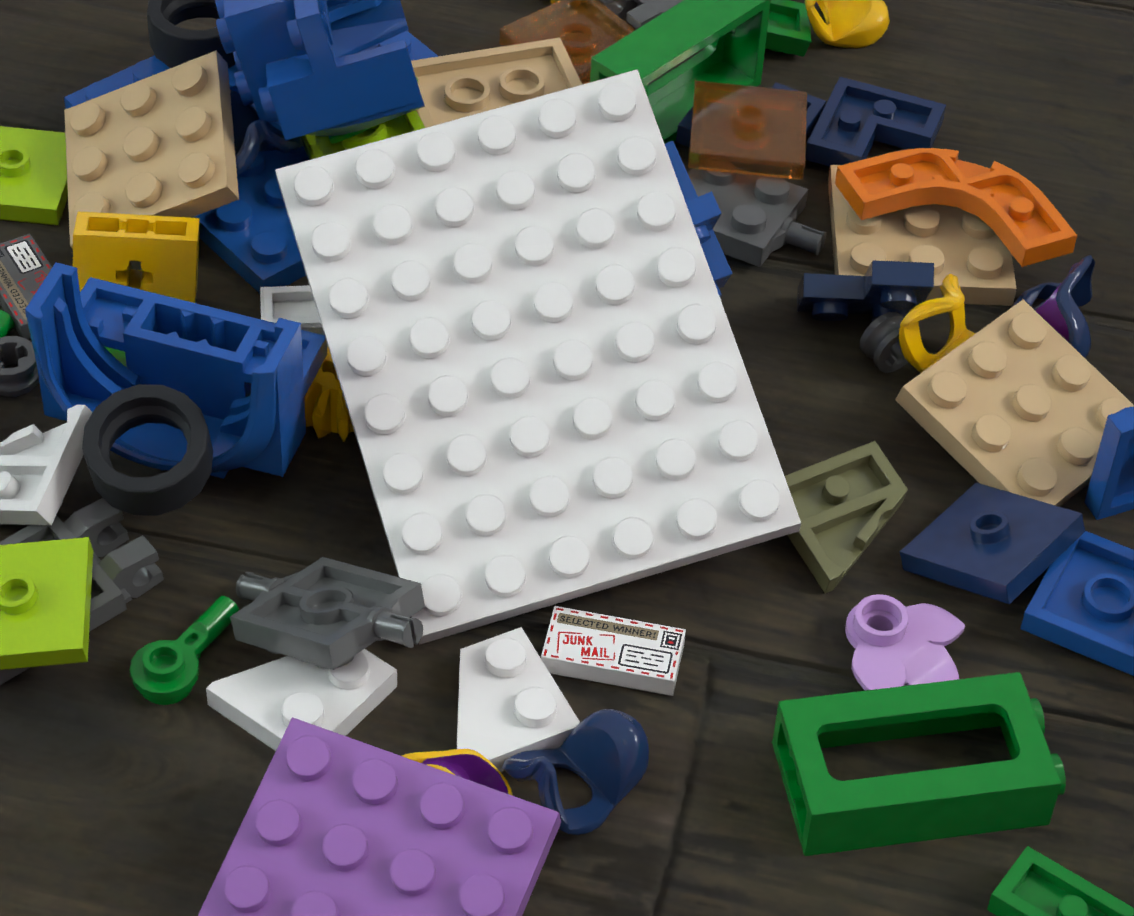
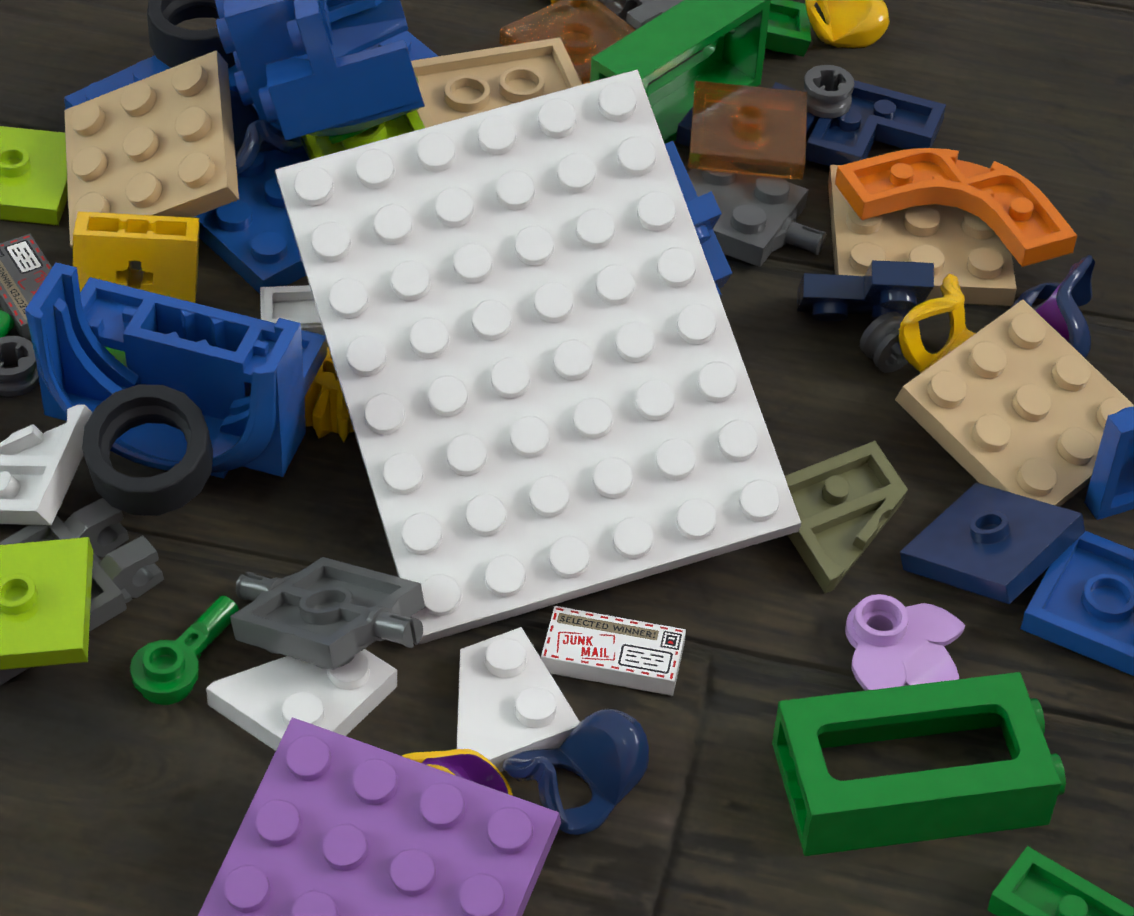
(828, 91): none -> dark grey bush

